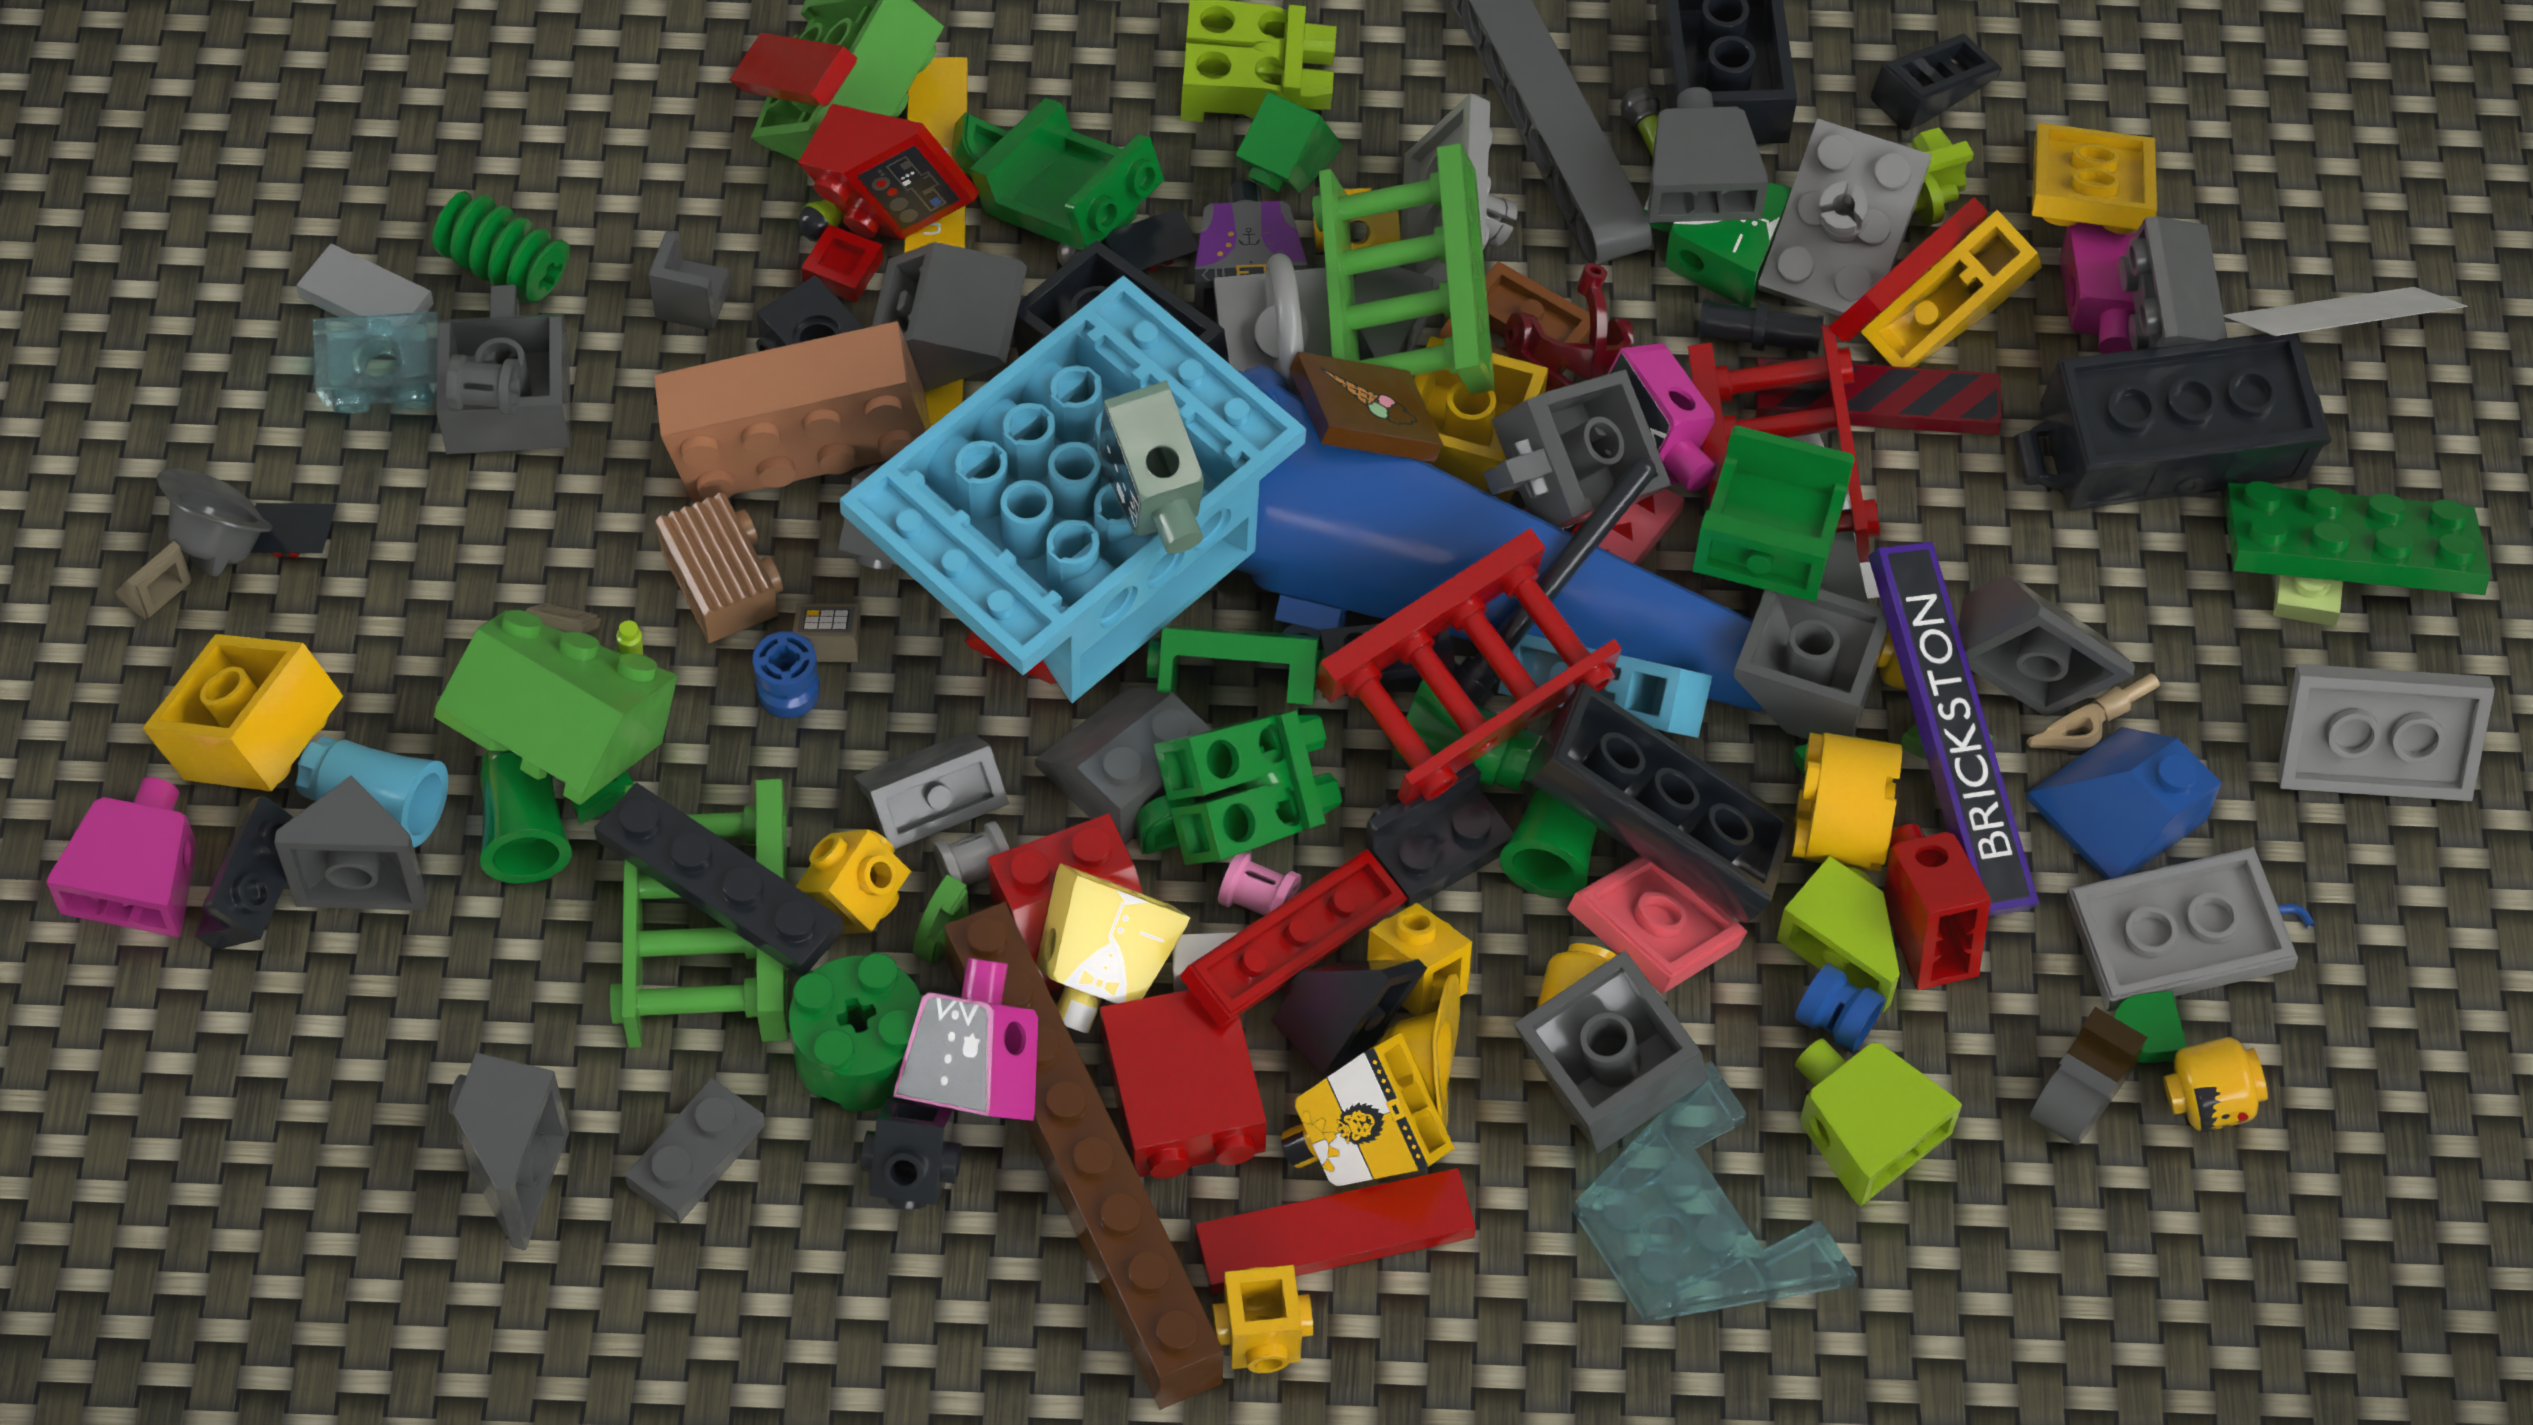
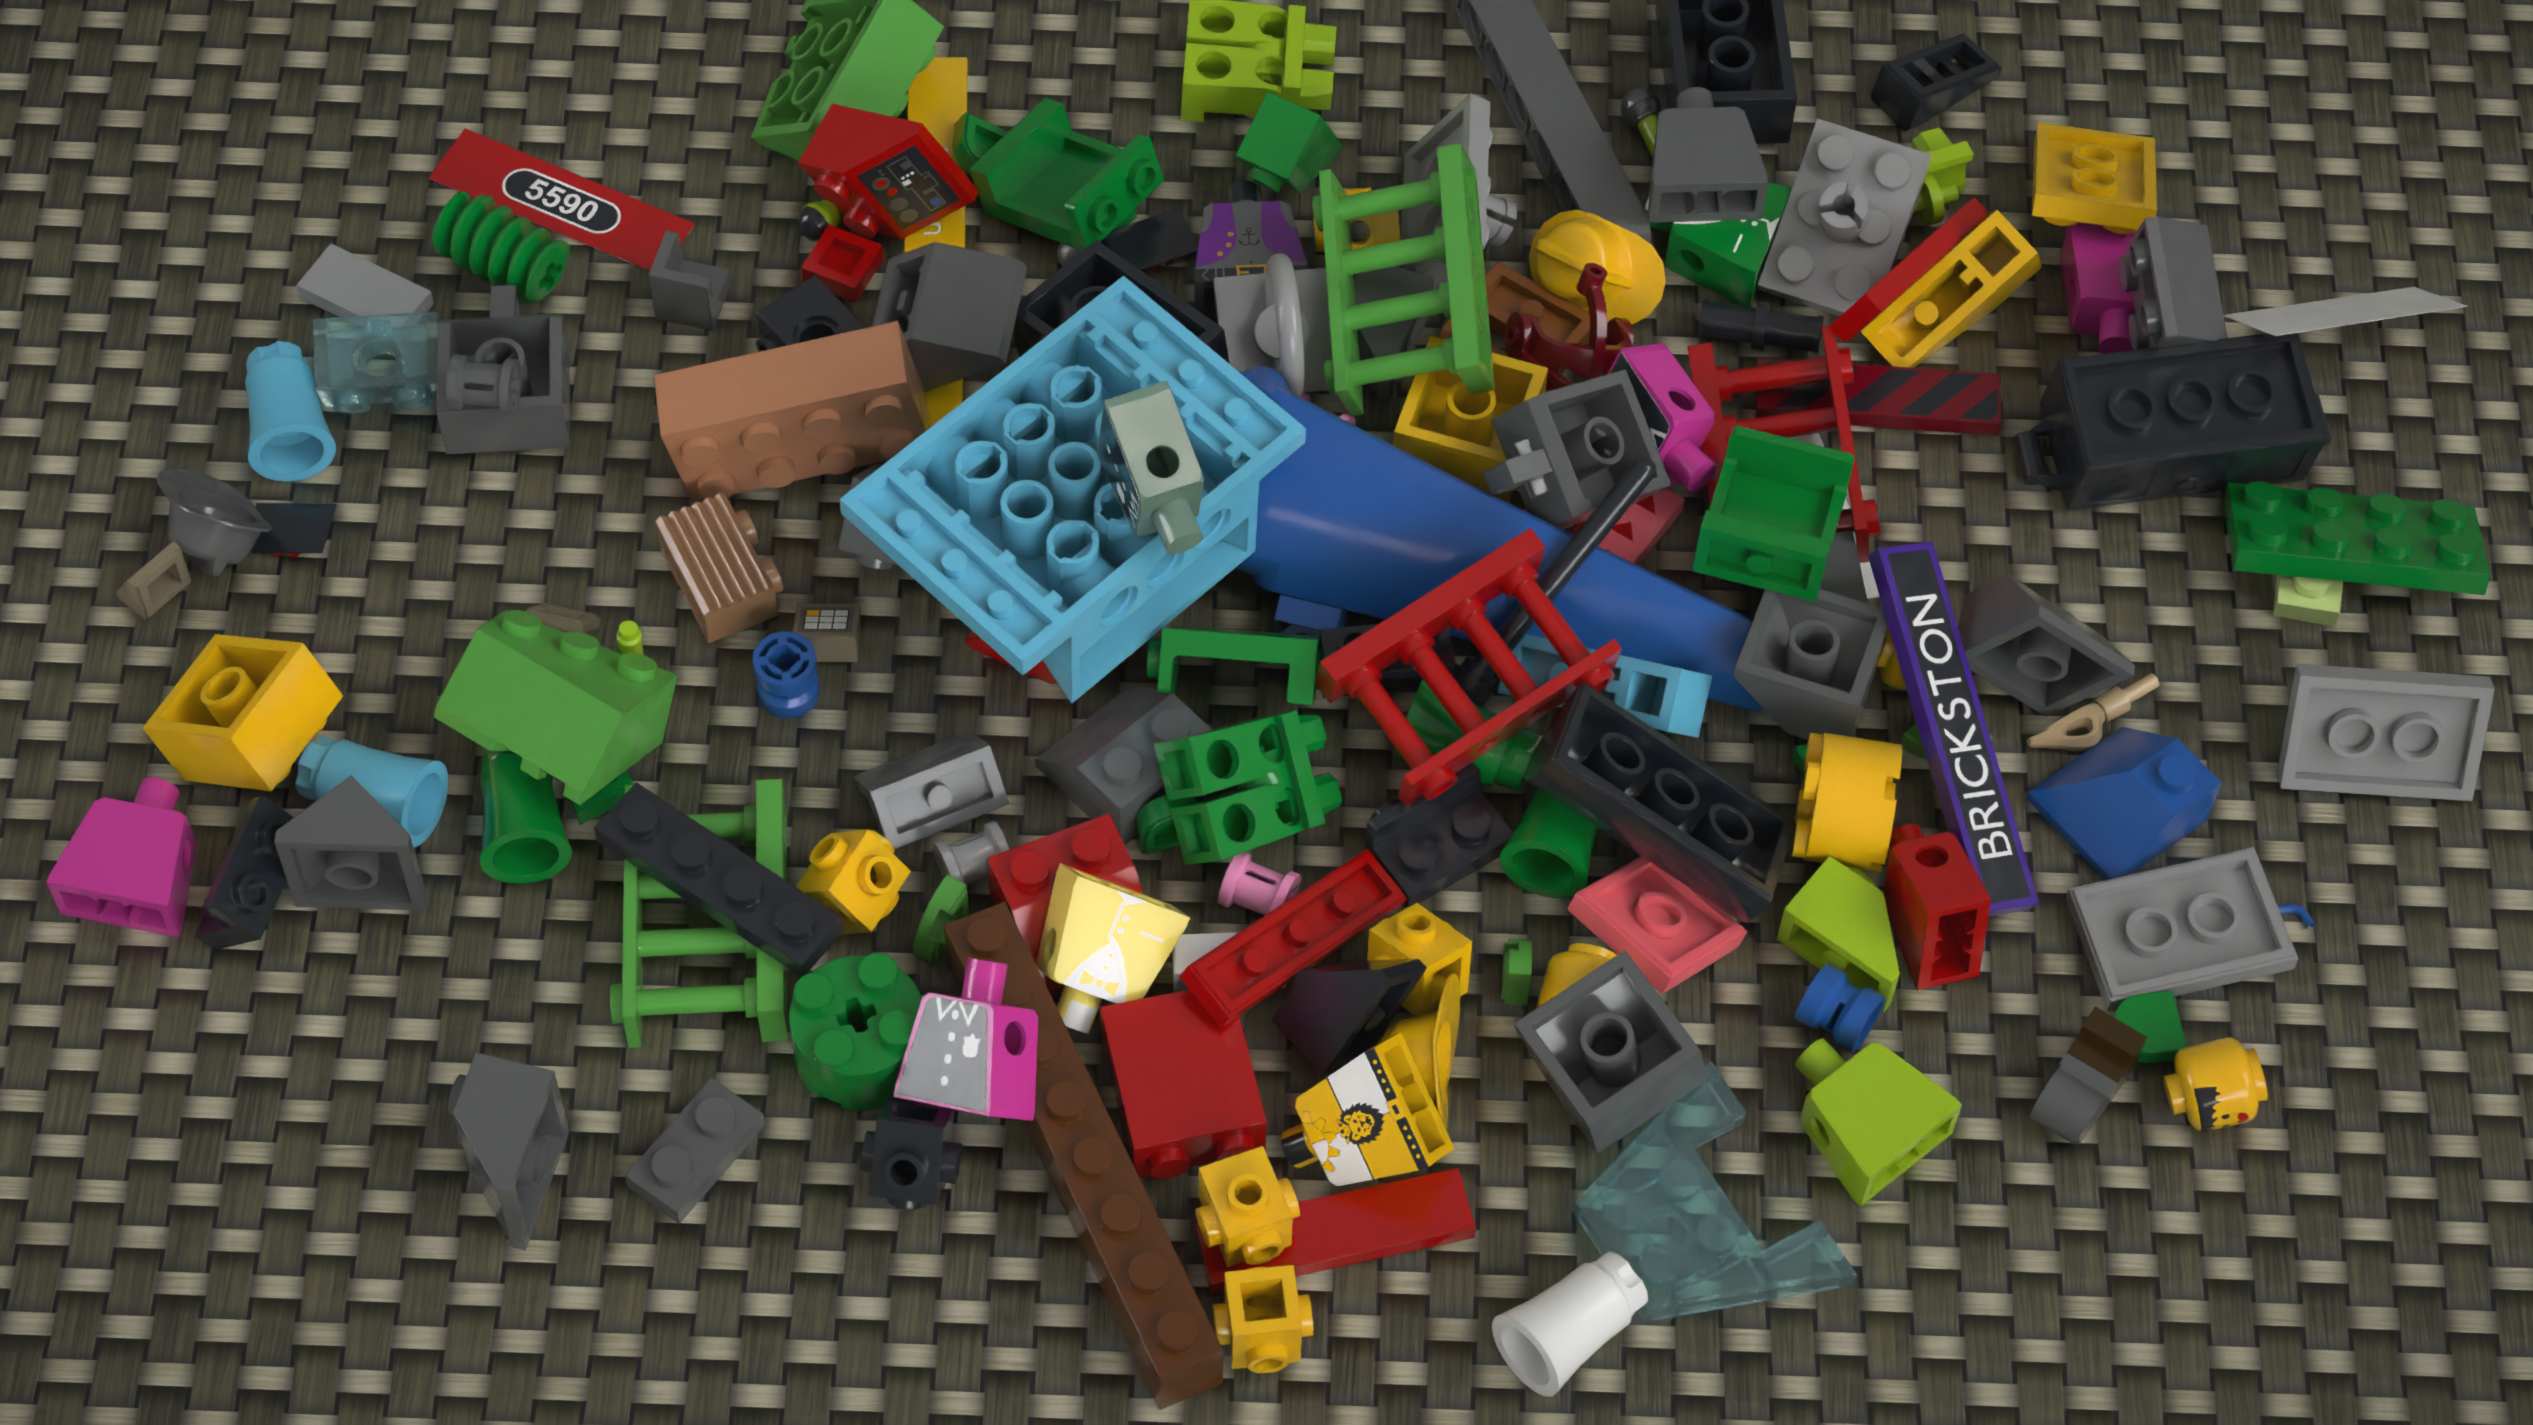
(285, 415): none -> medium azure plant
(558, 199): none -> red sticker
(794, 69): red tile -> none
(1246, 1208): none -> yellow brick
(1365, 407): reddish brown tile -> none
(1516, 971): none -> bright green tile
(1568, 1322): none -> white plant
(1576, 238): none -> yellow piece

